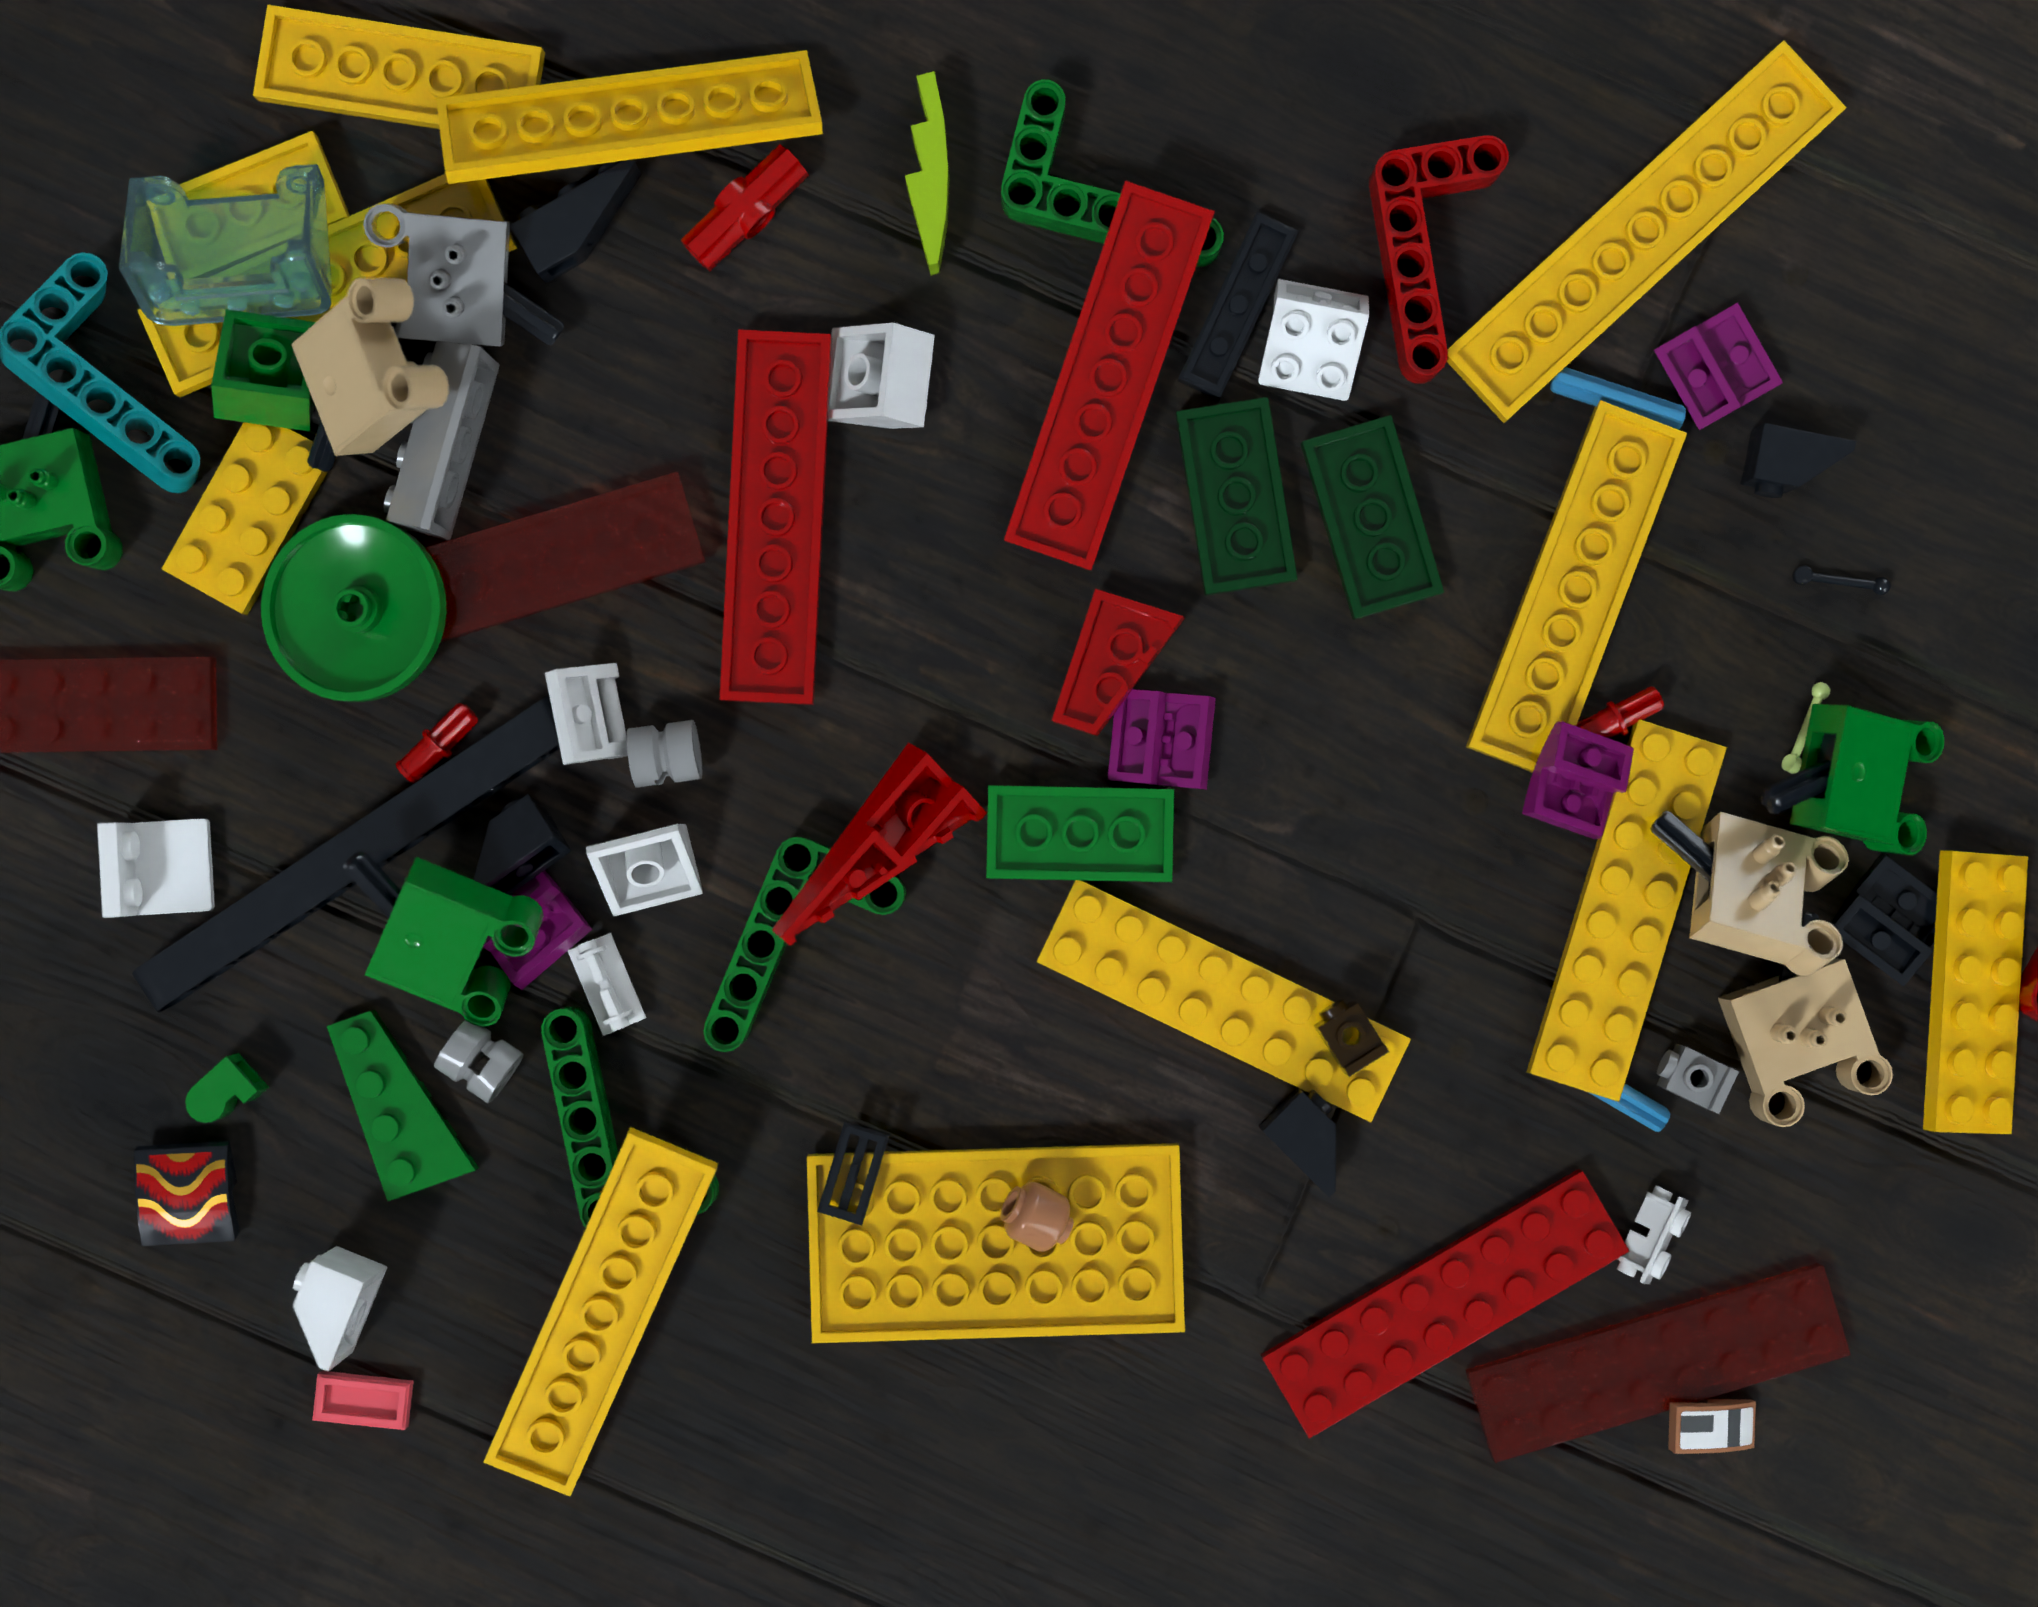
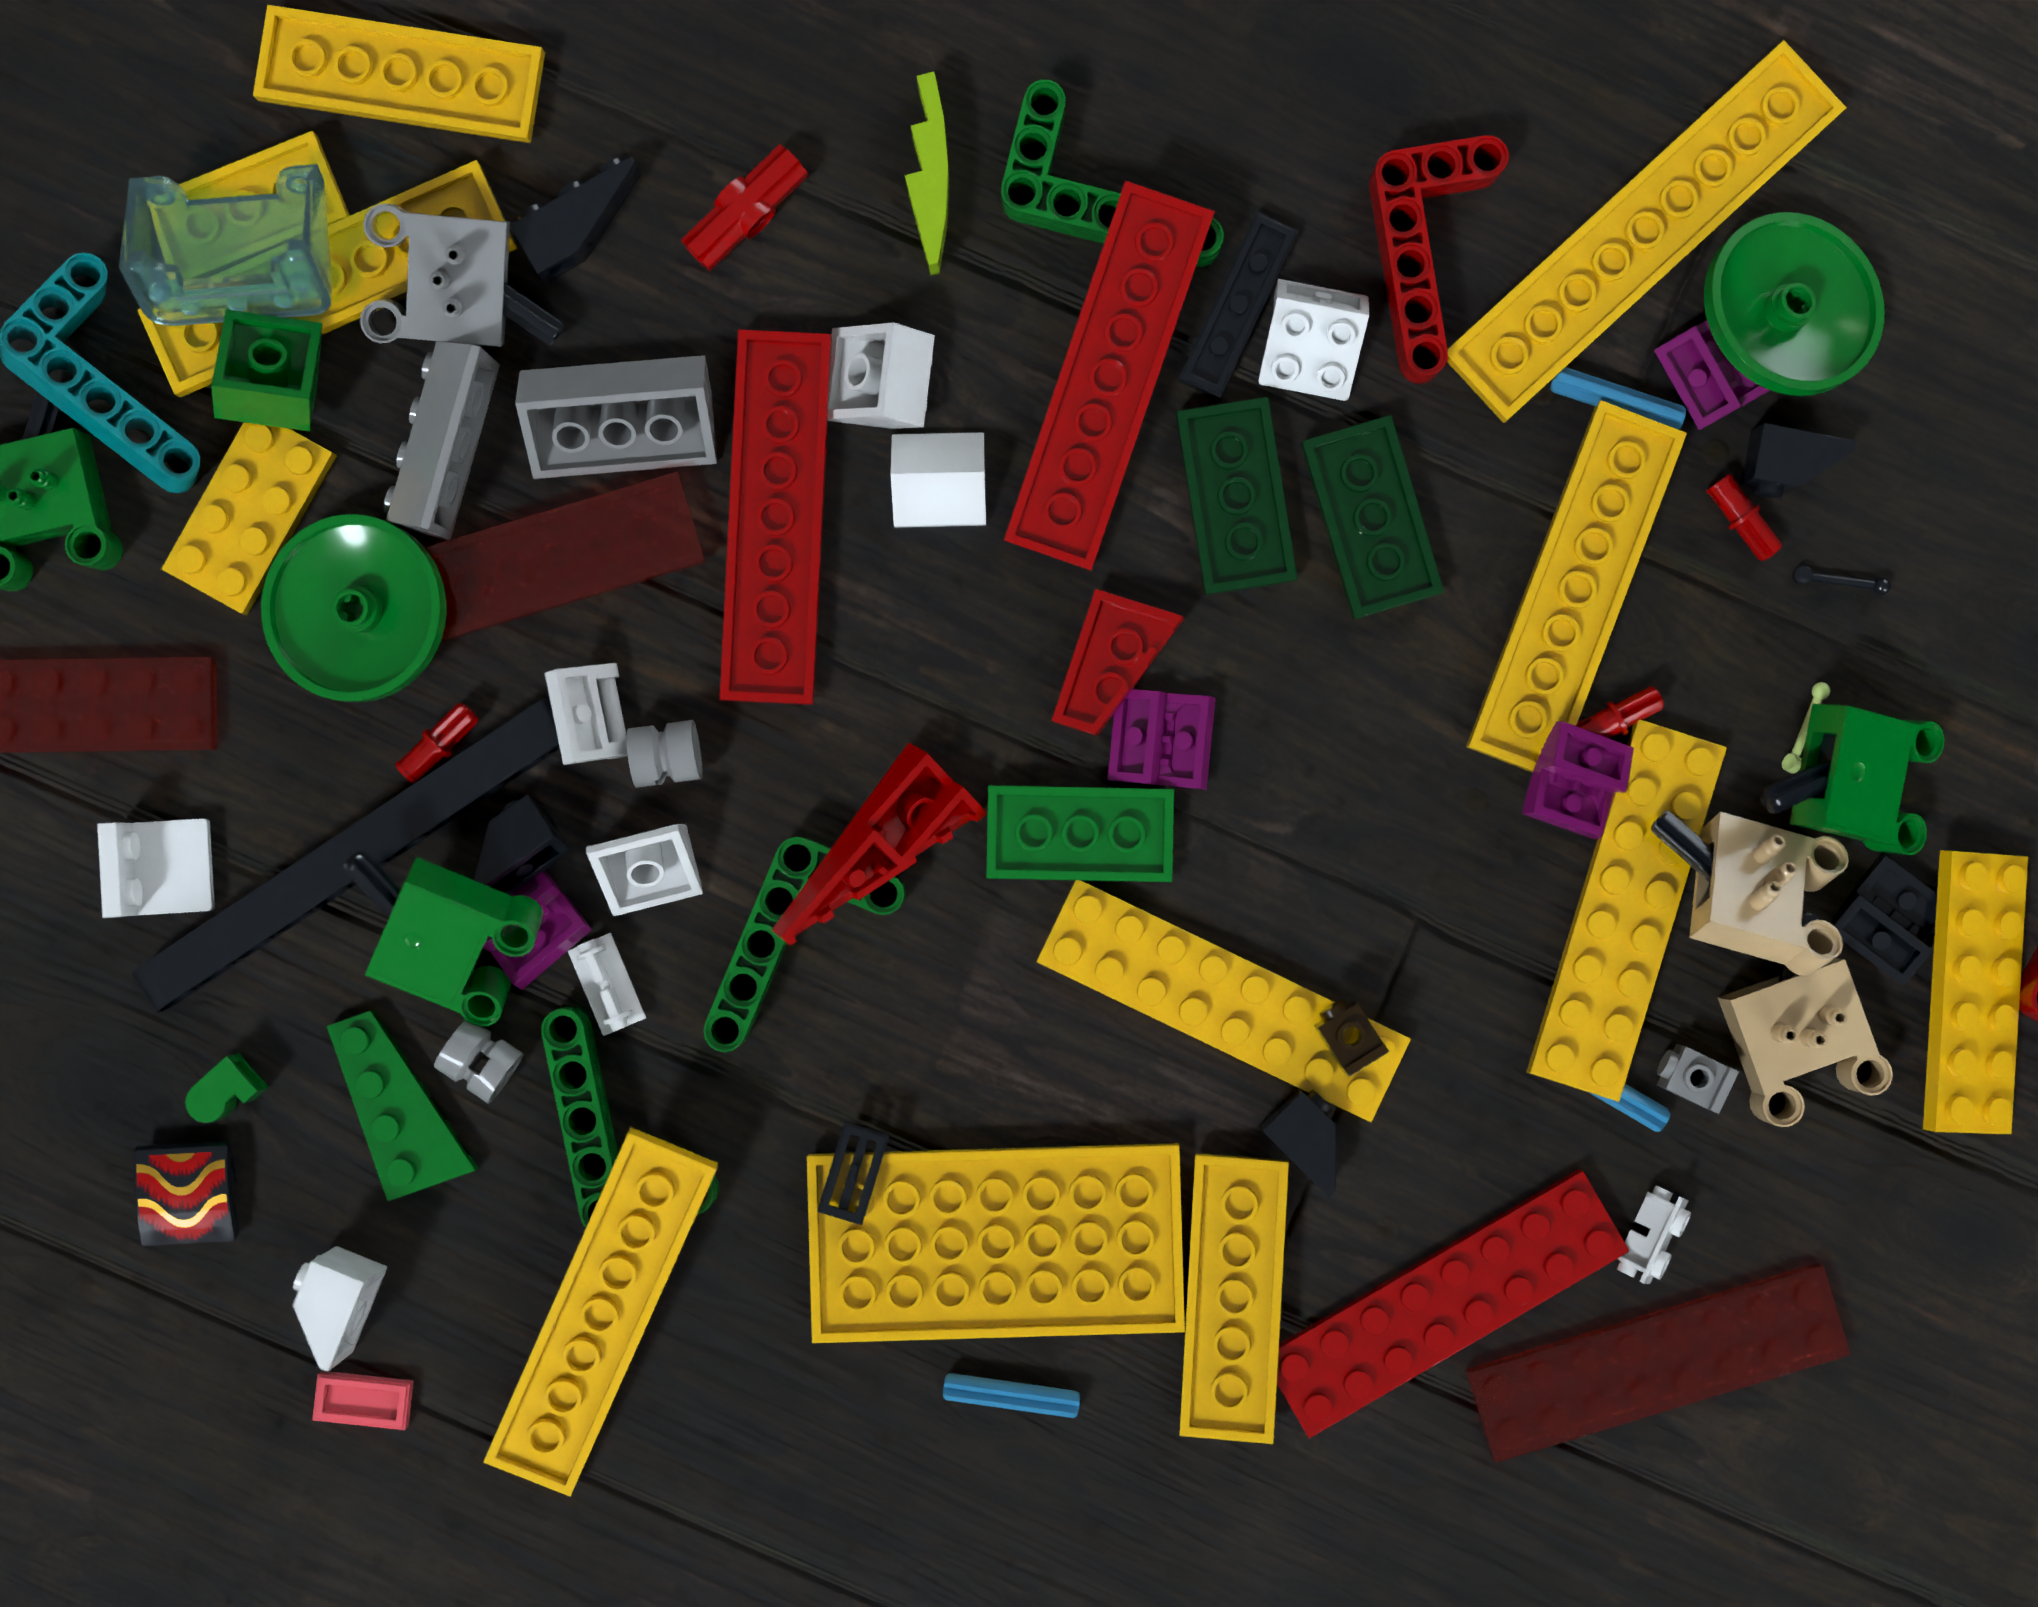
(360, 372): tan piece -> none
(617, 417): none -> light grey slope
(627, 116): yellow plate -> none
(938, 480): none -> white slope
(1011, 1395): none -> dark azure axle
(1036, 1216): nougat head -> none
(1234, 1298): none -> yellow plate
(1712, 1426): slope -> none
(1744, 517): none -> red axle
(1794, 304): none -> green dish

